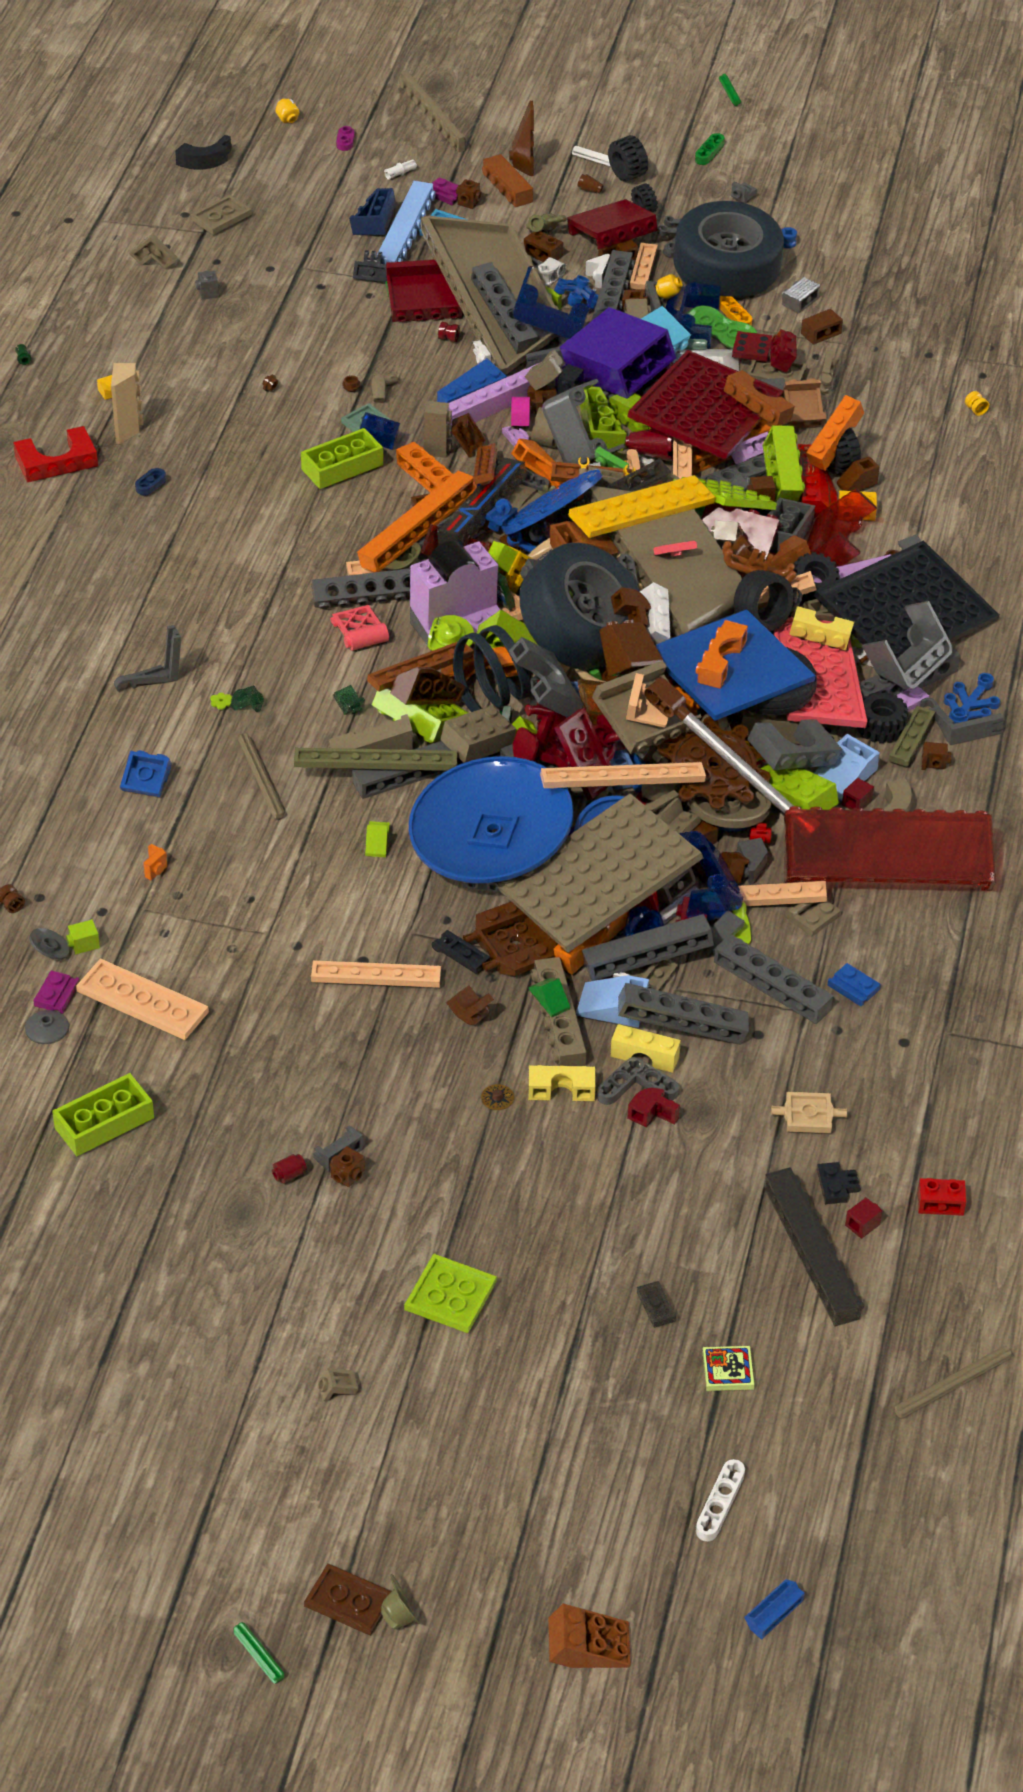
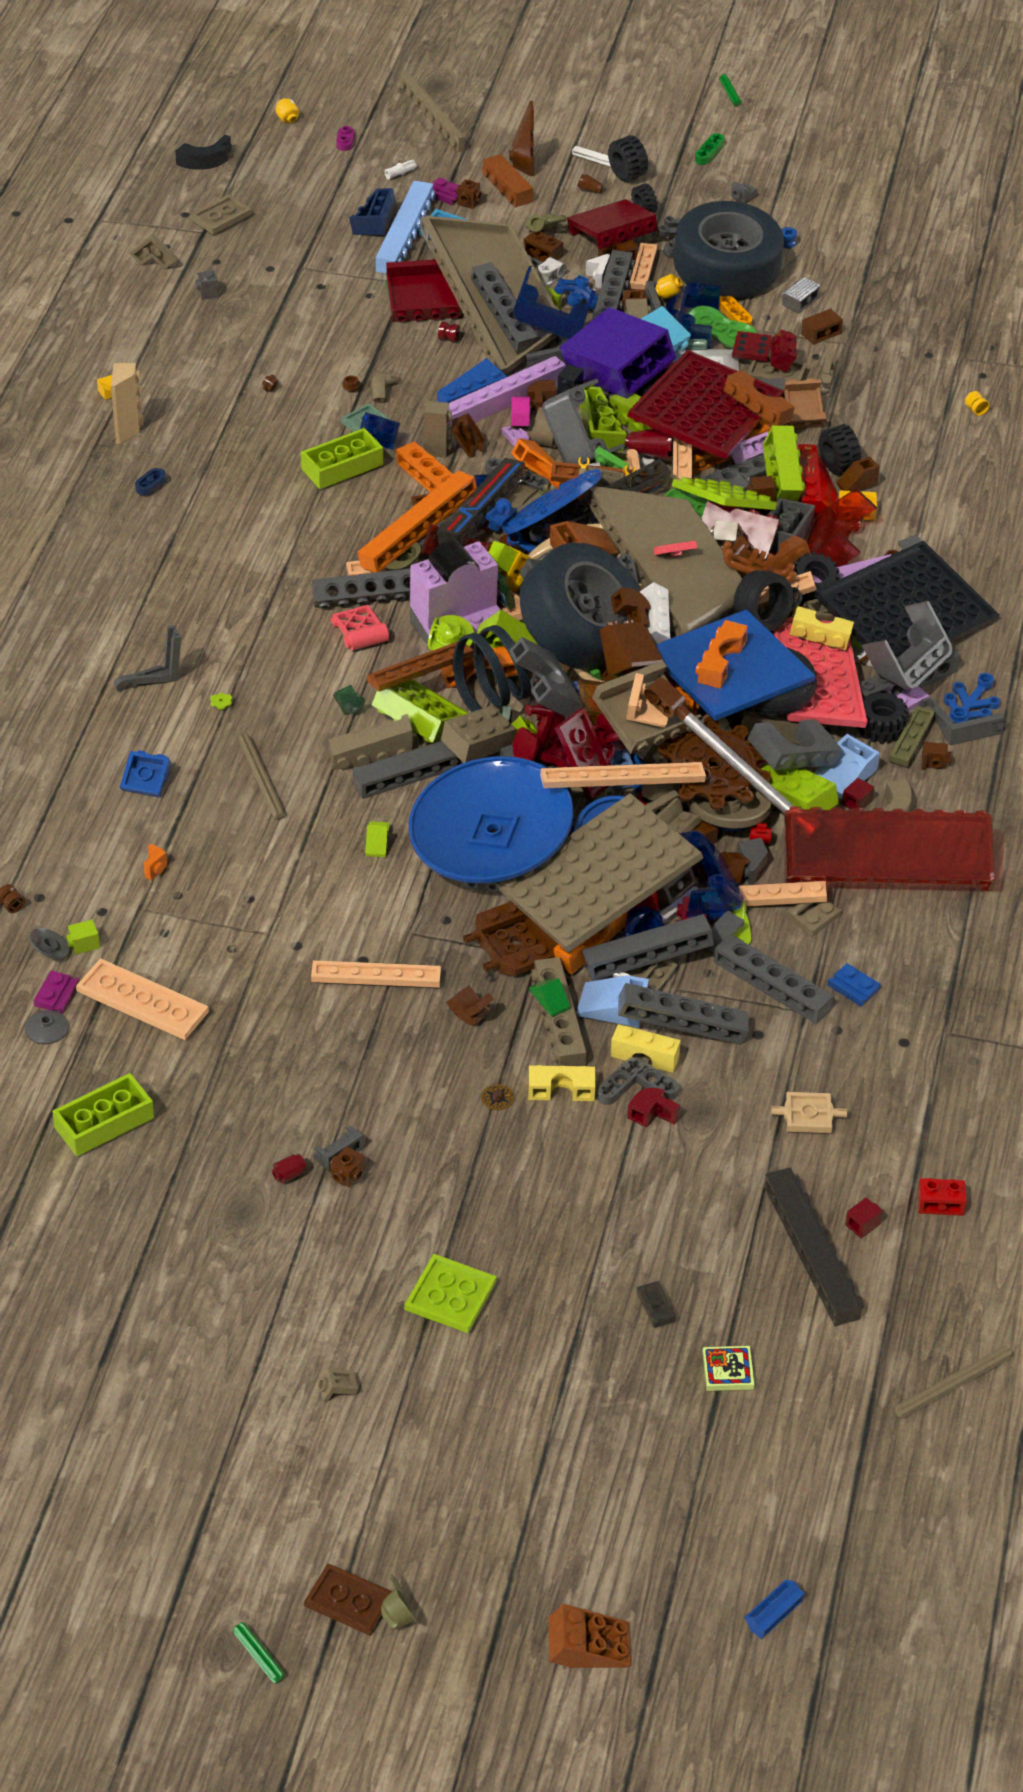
(23, 356): dark green pin -> none
(38, 466): red arch -> none
(247, 697): clear green bracket -> none
(370, 268): black hinge -> none
(375, 758): olive plate -> none
(426, 686): reddish brown wedge -> none
(460, 951): black plate -> none
(481, 351): white plate -> none
(485, 464): dark orange plate -> none
(545, 371): dark tan brick -> none
(641, 506): yellow plate -> none
(721, 1500): white beam -> none
(824, 446): orange arch -> none
(837, 1183): black hinge -> none

